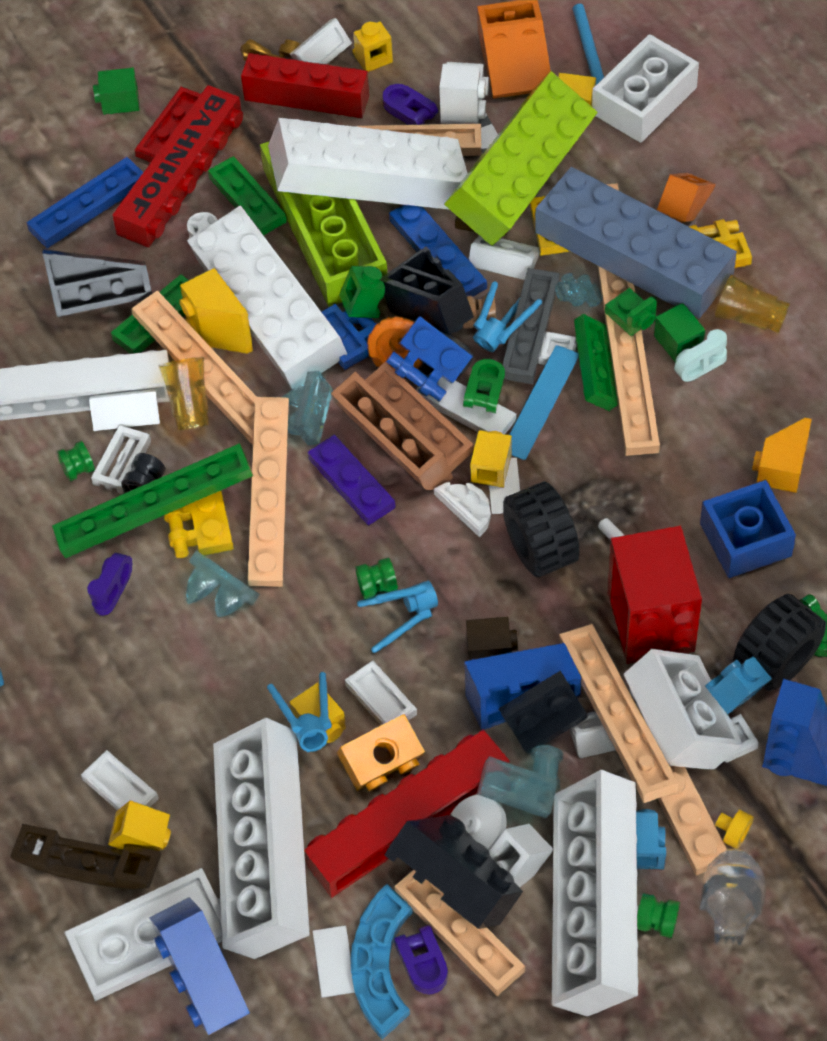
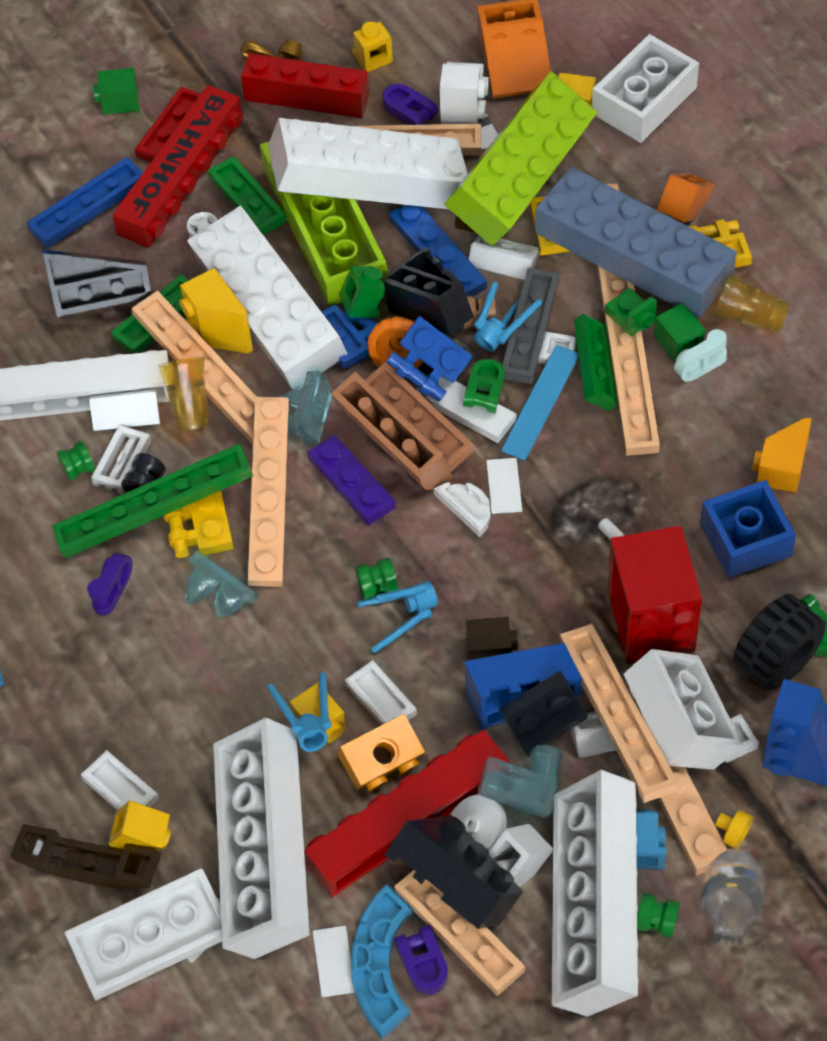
(198, 966): wedge -> none
(323, 44): white tile -> none
(491, 458): yellow brick -> none
(541, 529): black tyre -> none
(578, 292): clear light blue piece -> none
(588, 42): dark azure bar -> none
(738, 683): dark azure brick -> none

